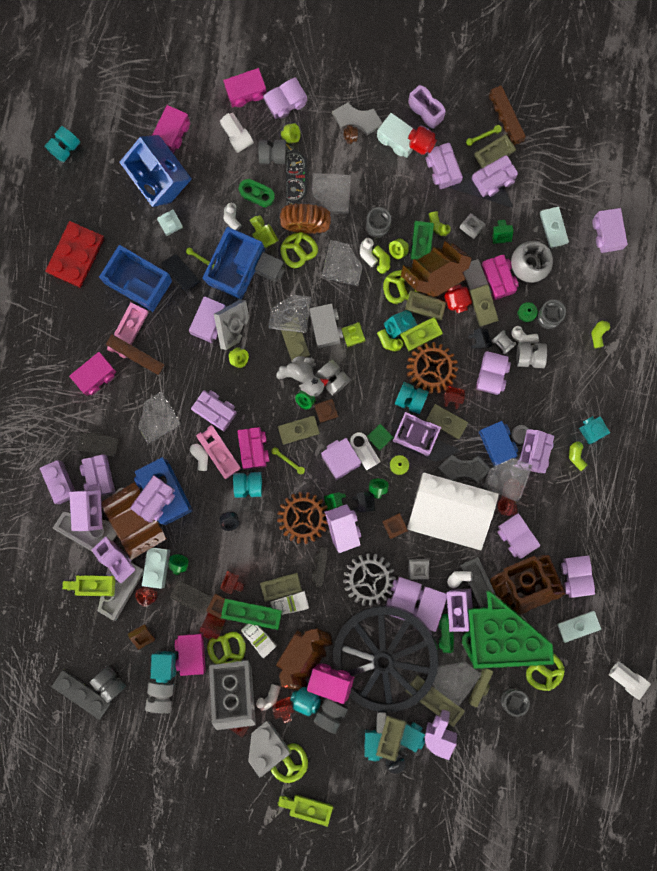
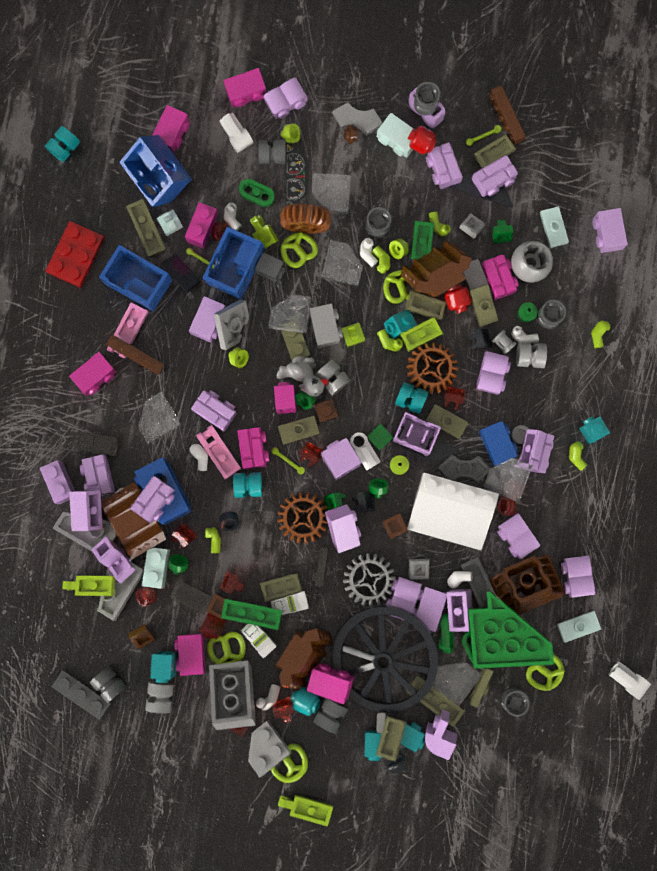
(146, 228): none -> olive plate
(183, 535): none -> clear red tile
(201, 225): none -> dark pink brick
(215, 539): none -> lime arm
(218, 230): none -> clear red tile
(285, 398): none -> dark pink brick
(311, 453): none -> clear red tile
(426, 98): none -> dark grey wheel

